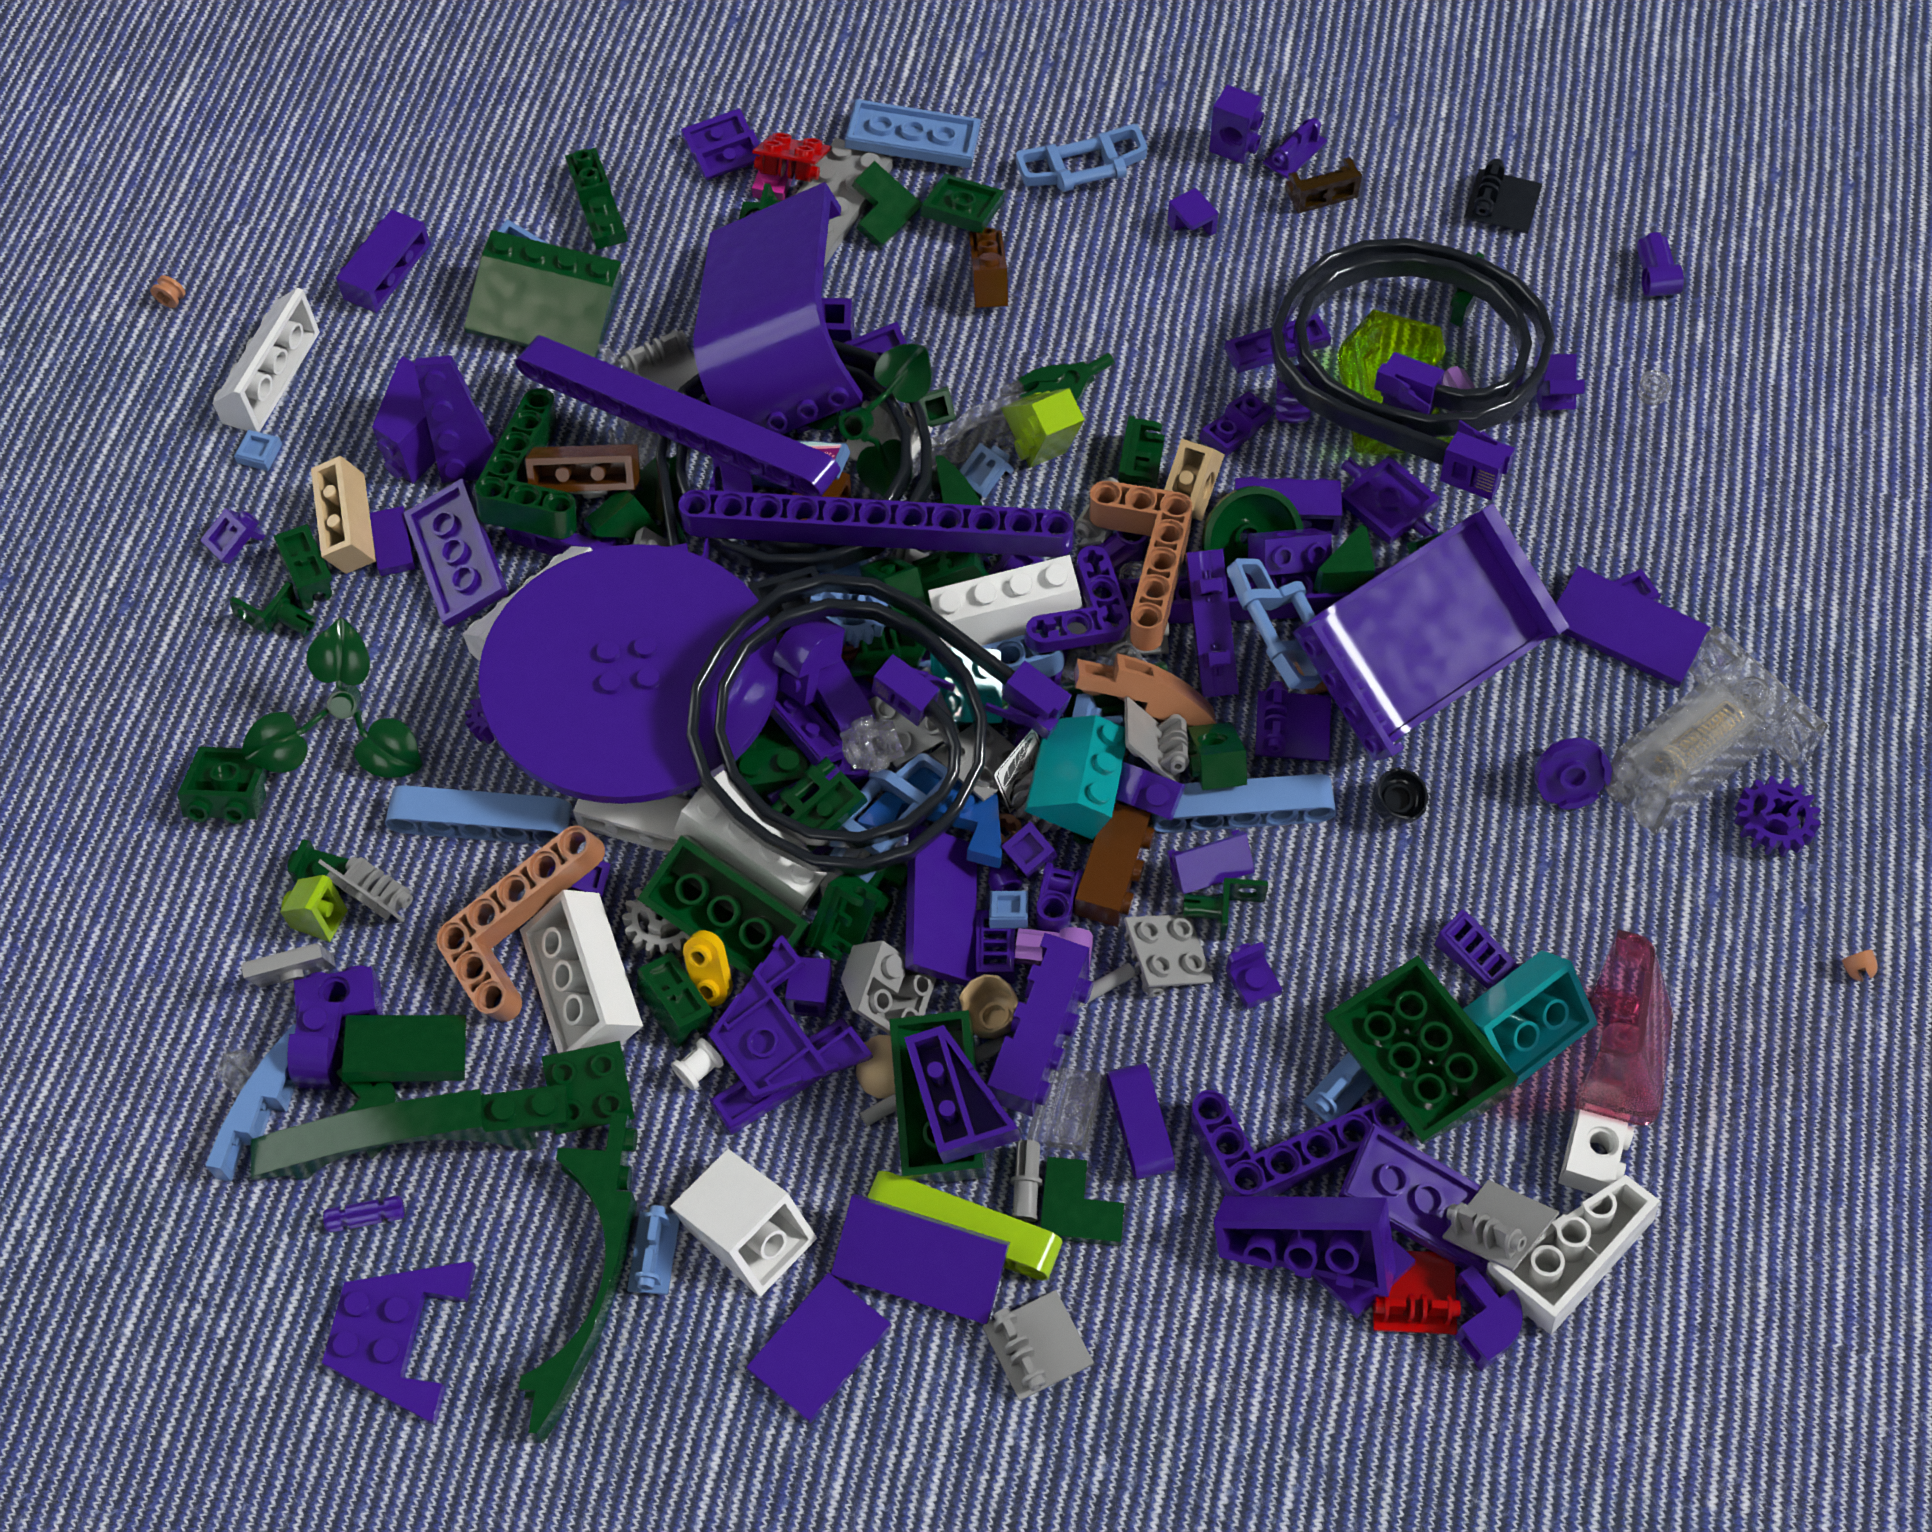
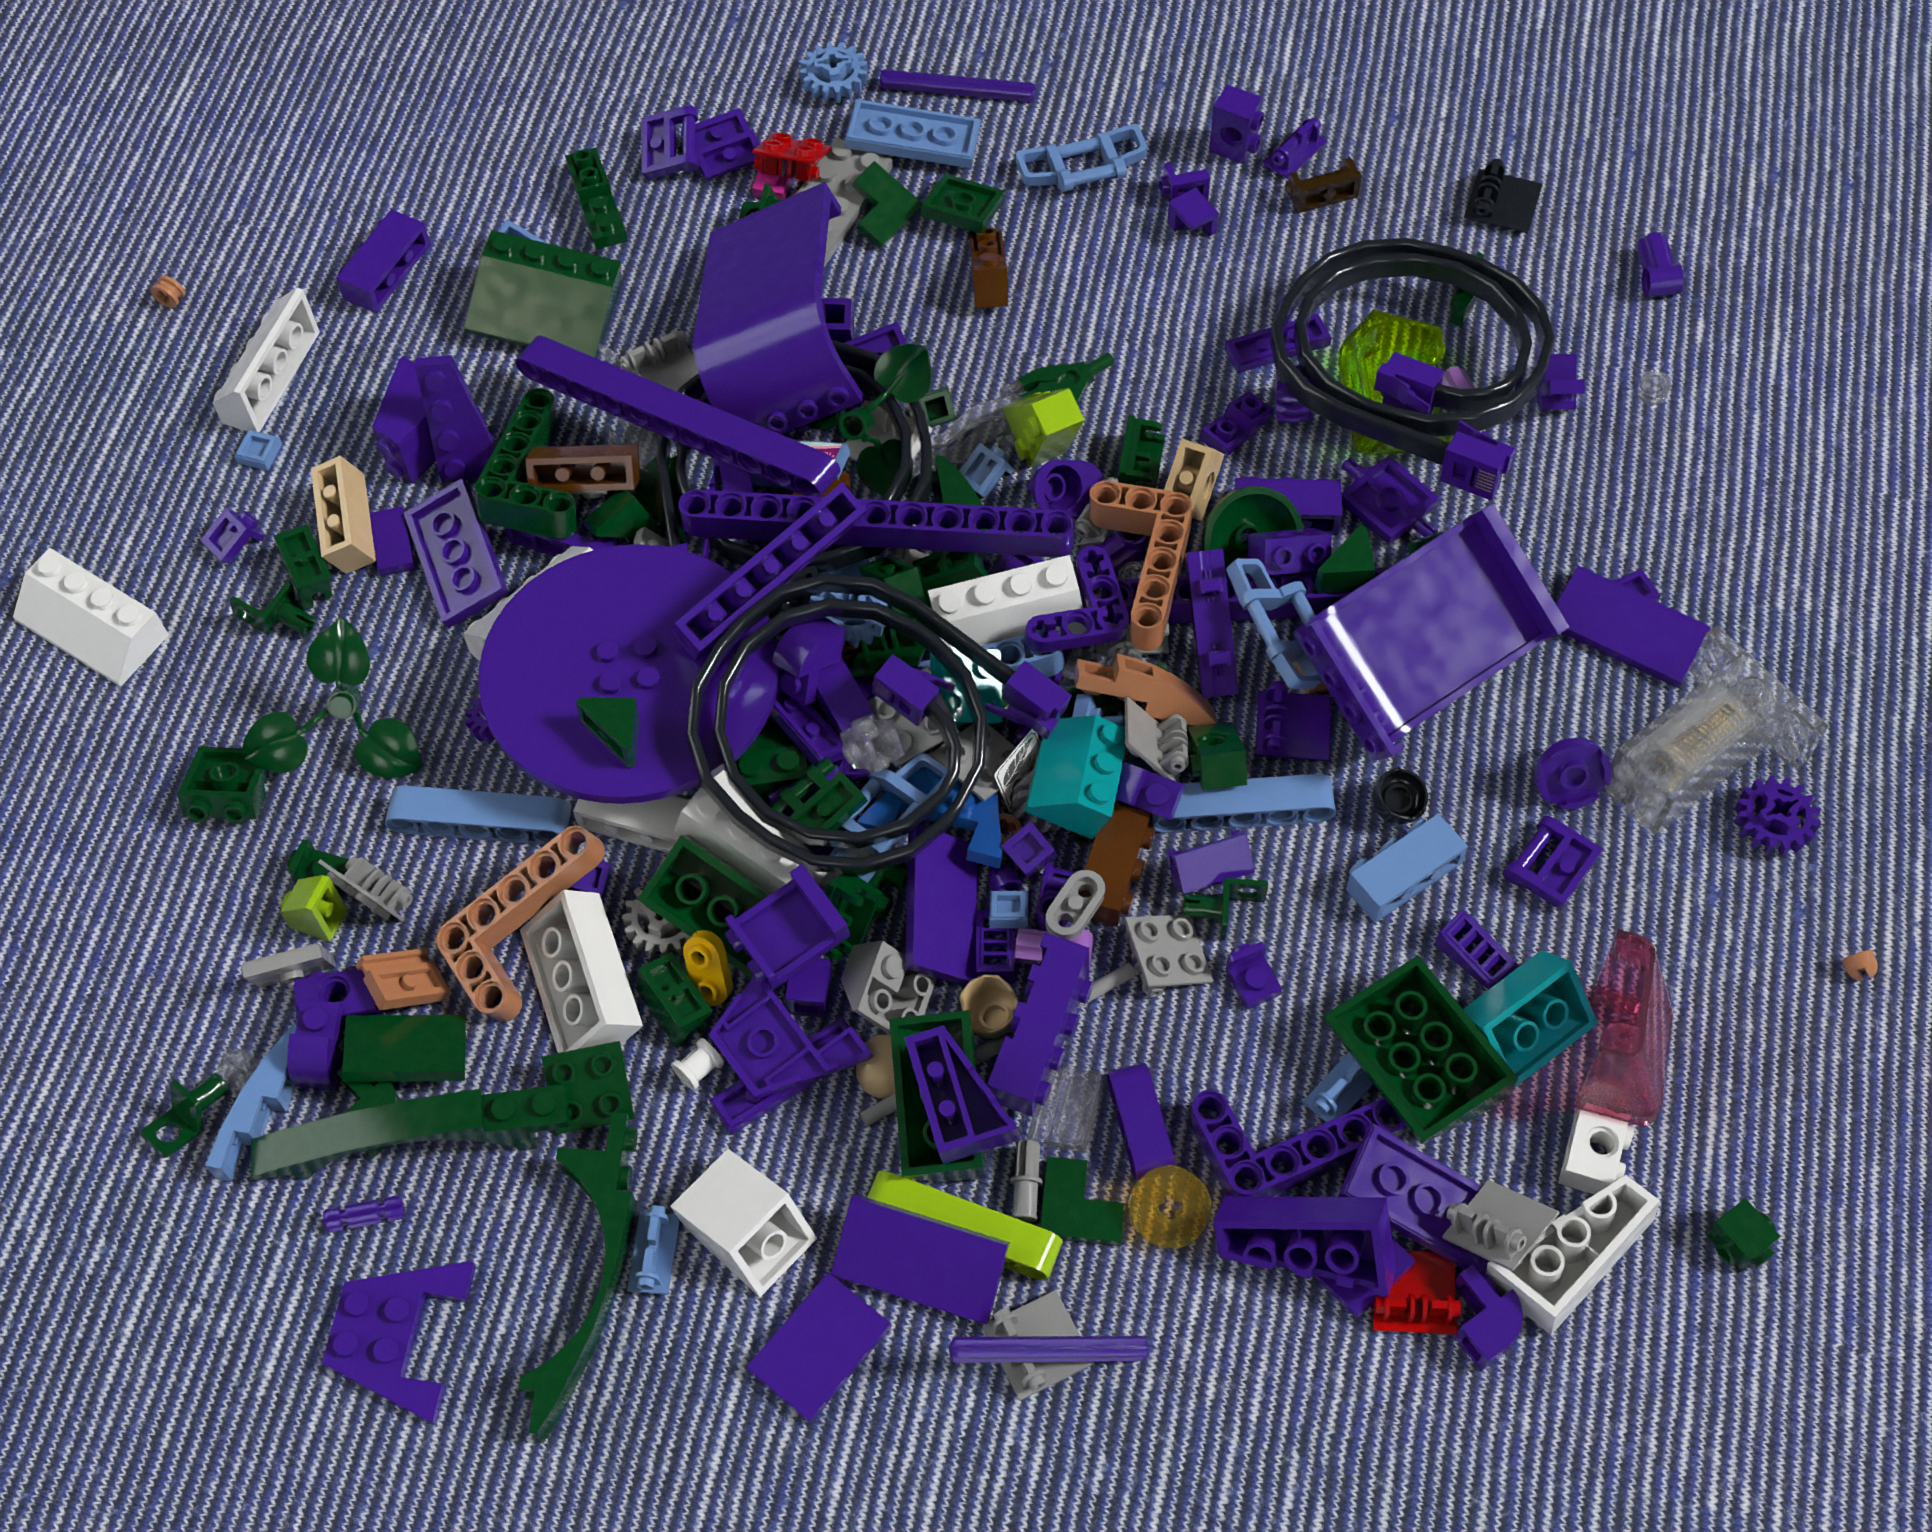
(87, 617): none -> white slope
(185, 1113): none -> dark green bracket
(402, 979): none -> nougat plate
(613, 723): none -> dark green slope
(659, 142): none -> dark purple plate
(768, 569): none -> dark purple brick
(787, 929): none -> dark purple panel
(833, 72): none -> medium blue gear
(957, 85): none -> dark purple axle
(1047, 1349): none -> dark purple axle
(1064, 485): none -> dark purple piece
(1074, 908): none -> light grey plate
(1176, 185): none -> dark purple bracket
(1188, 1221): none -> clear yellow plate
(1405, 867): none -> medium blue brick
(1564, 867): none -> dark purple plate
(1744, 1236): none -> dark green brick

